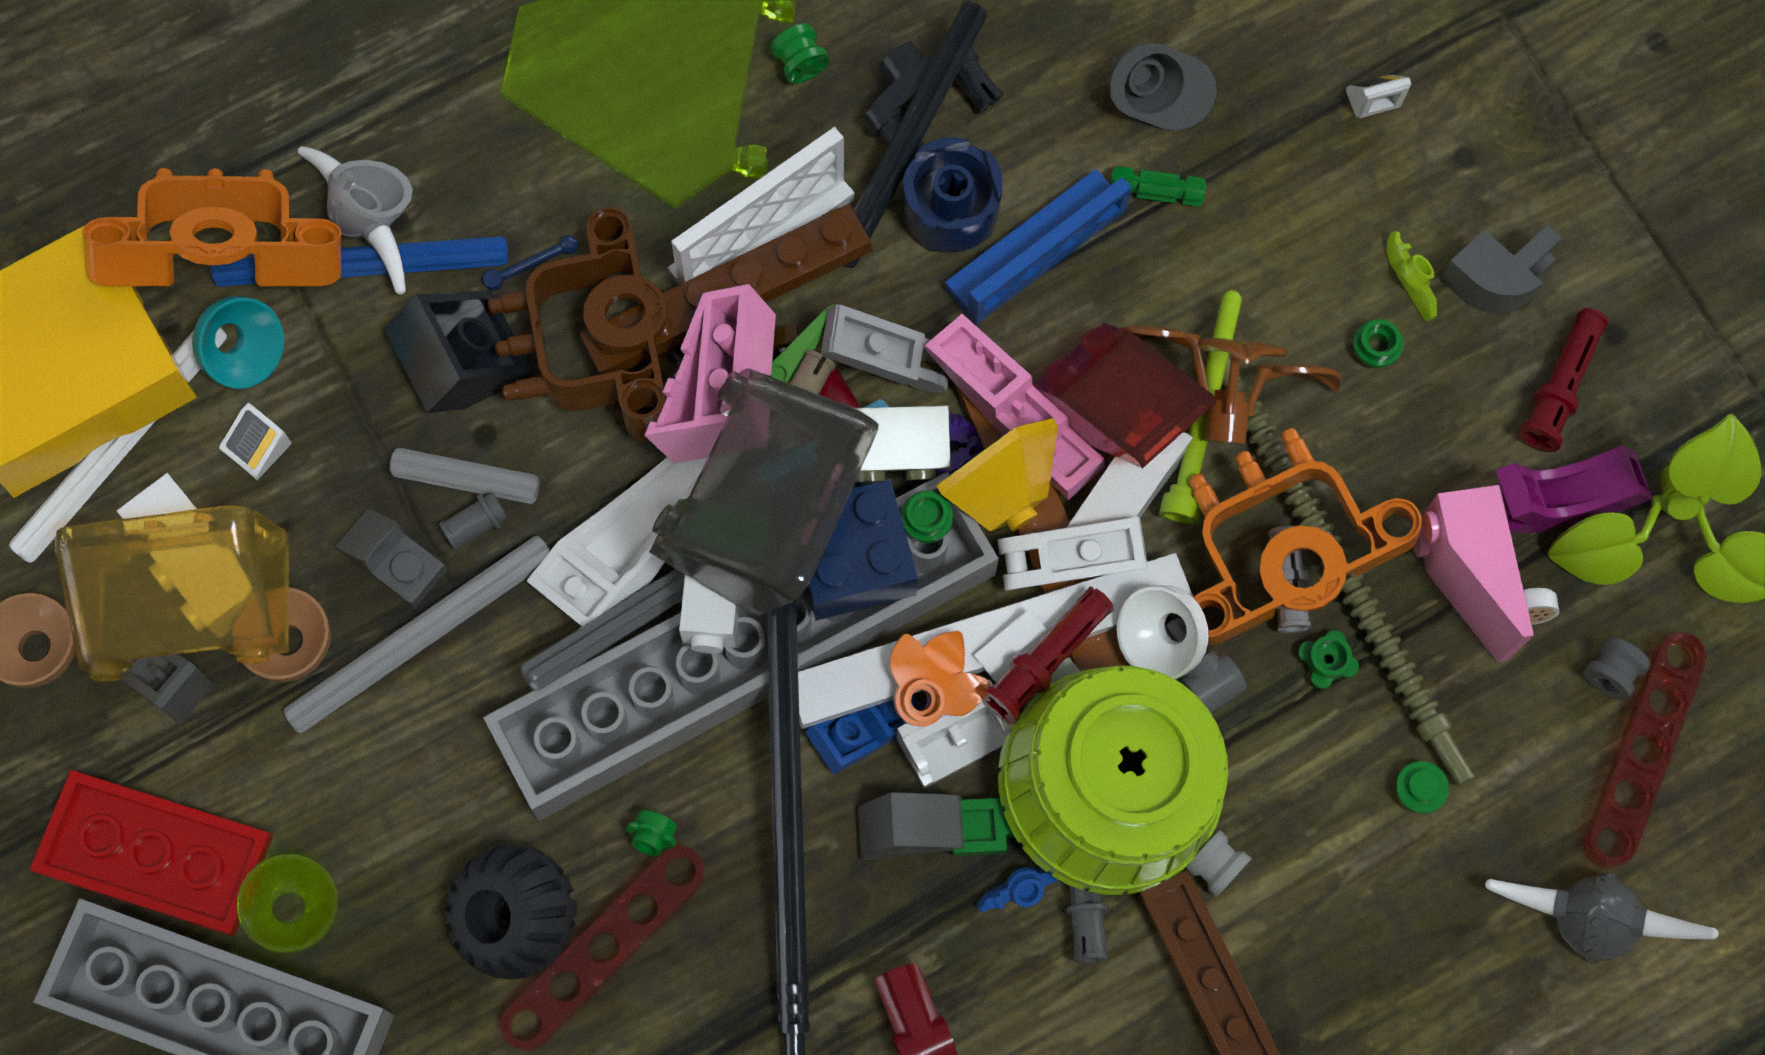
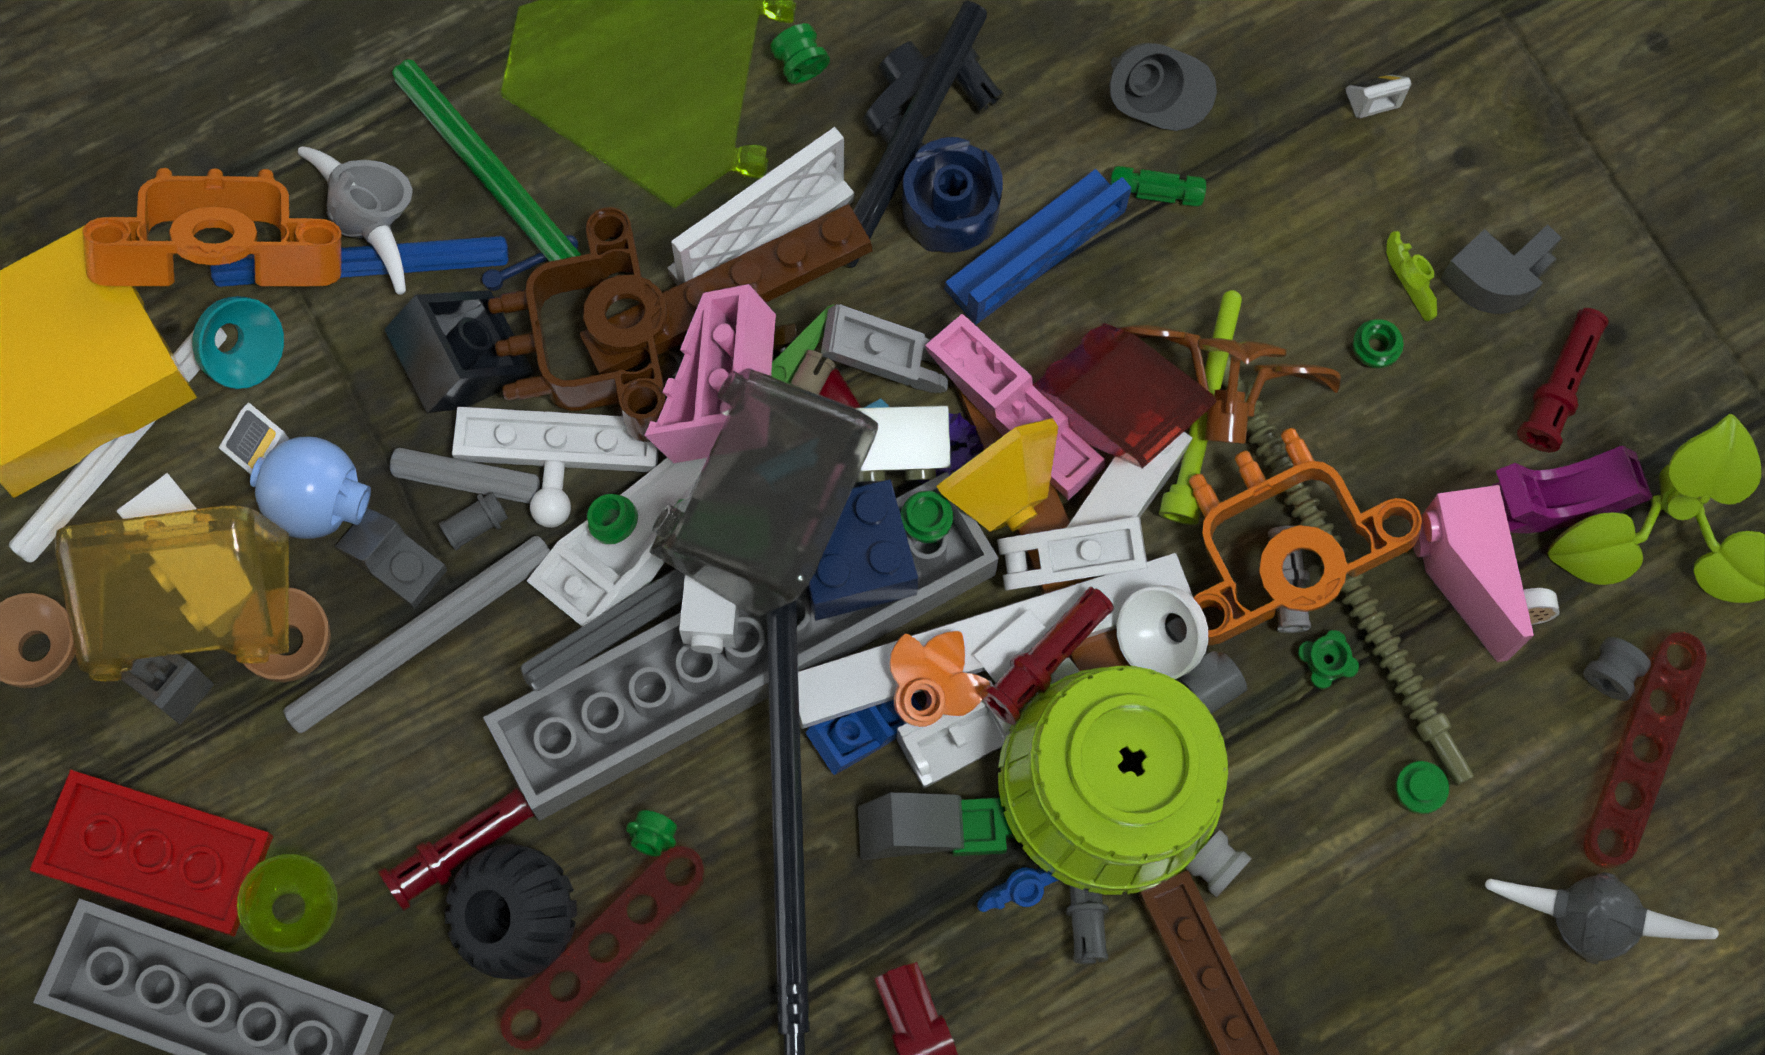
(309, 487): none -> light blue brick
(435, 861): none -> dark red pin
(483, 162): none -> green axle
(551, 442): none -> white plate
(604, 511): none -> green plate

